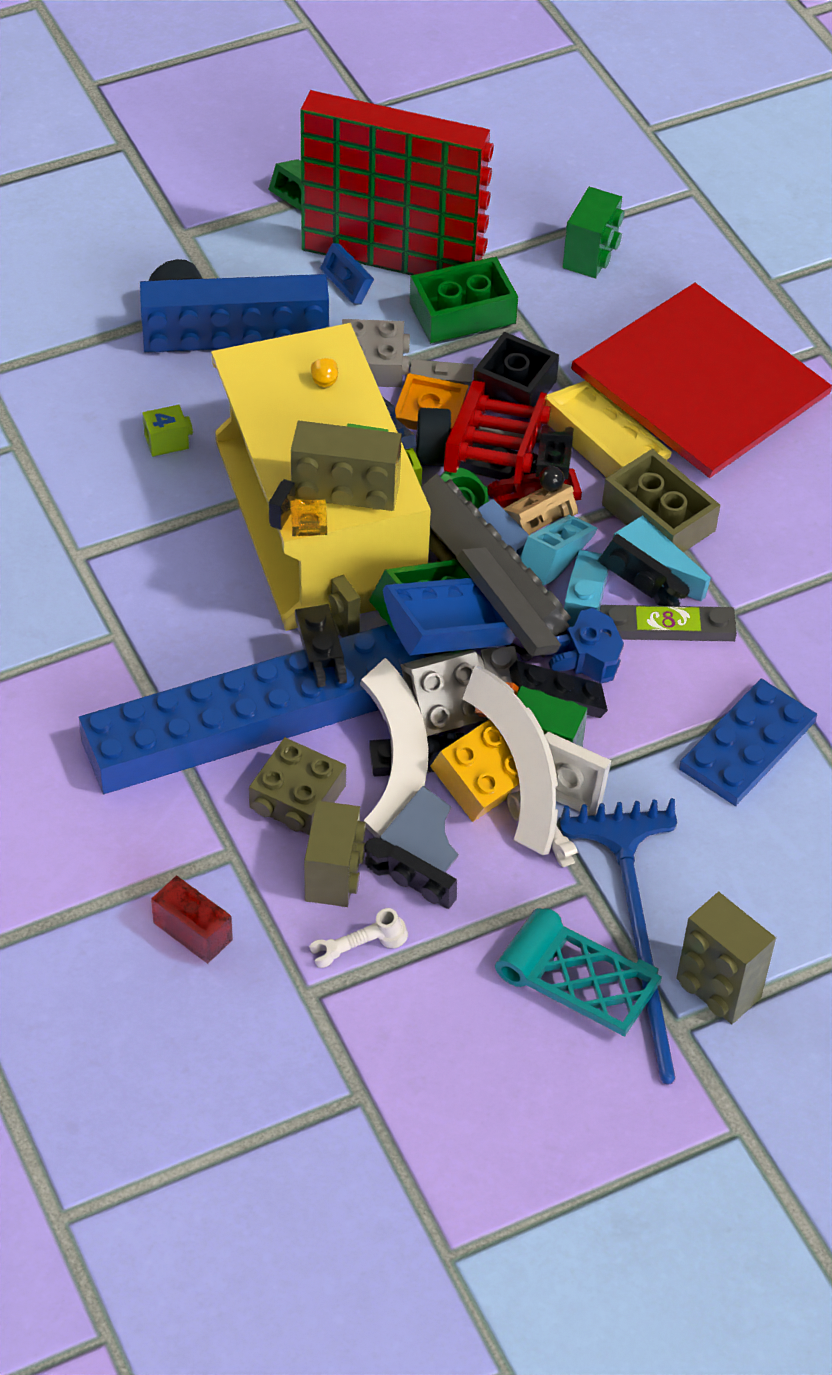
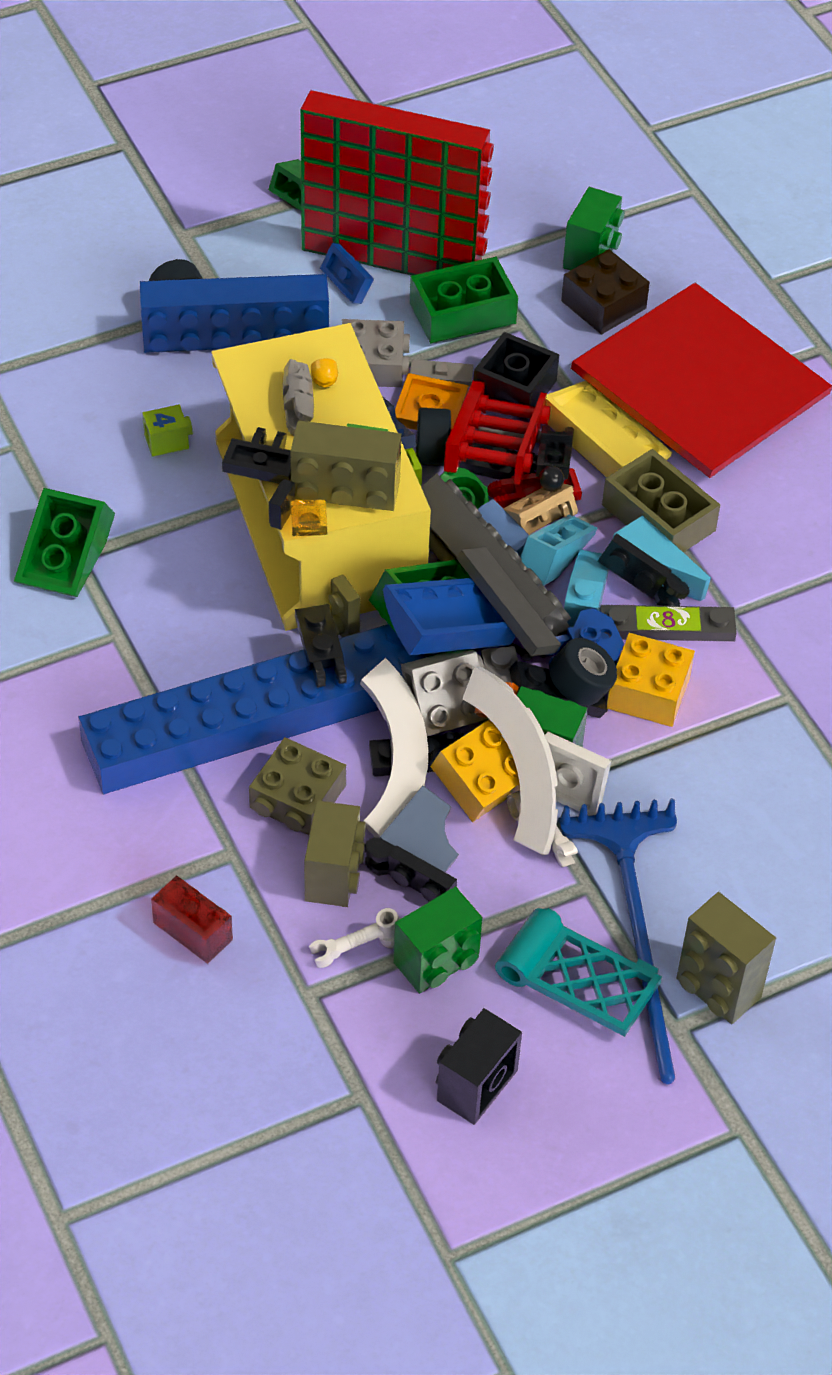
(64, 542): none -> green slope
(259, 460): none -> black hinge
(297, 394): none -> light grey hinge
(437, 940): none -> green brick
(478, 1065): none -> black brick
(583, 671): none -> black wheel
(605, 291): none -> dark brown brick
(651, 679): none -> yellow brick
(748, 742): blue plate -> none

